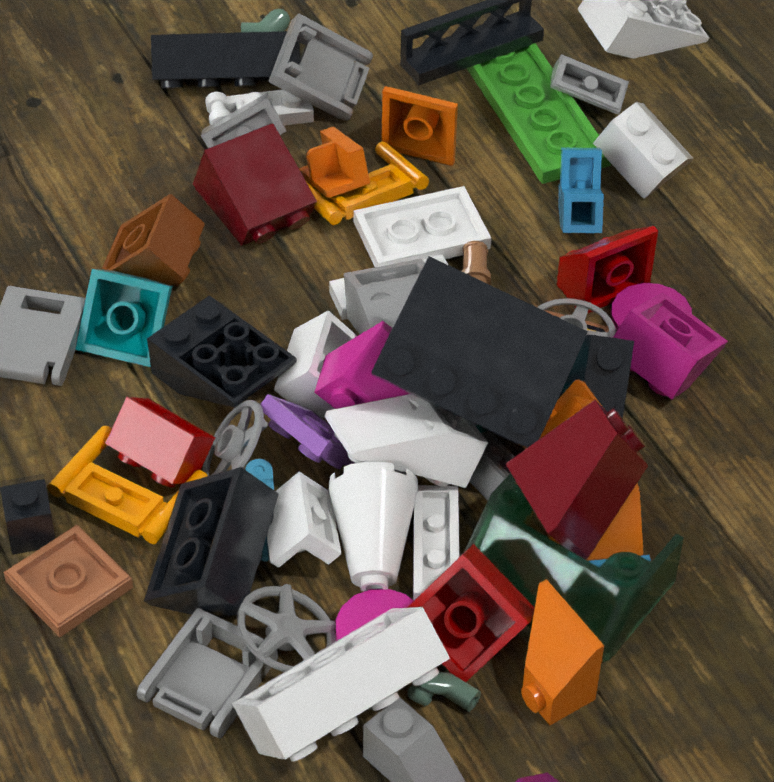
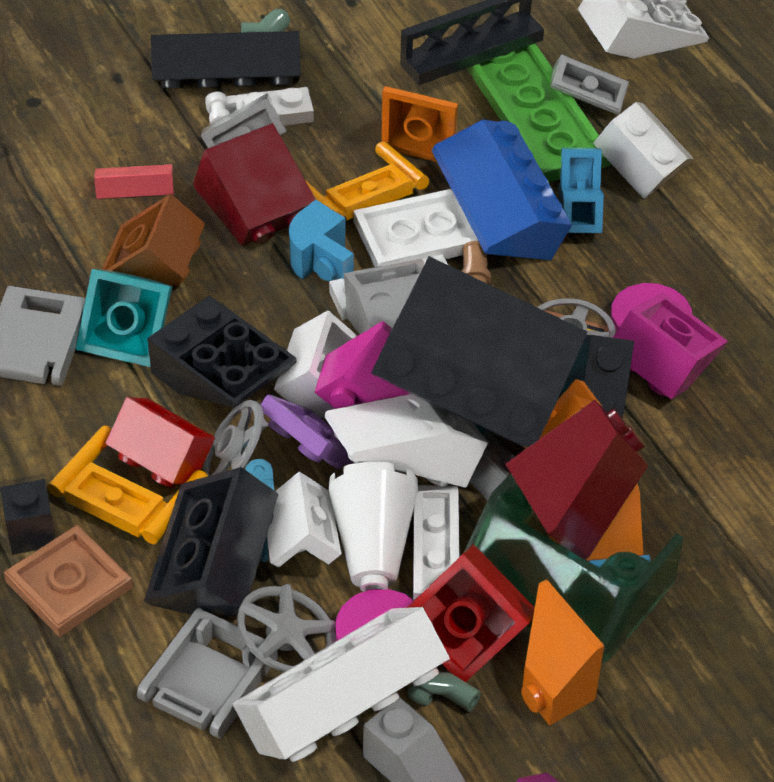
(133, 181): none -> coral slope
(319, 243): none -> dark azure brick
(325, 70): light grey container -> none
(336, 164): orange panel -> none
(503, 191): none -> blue slope
(608, 266): red slope -> none

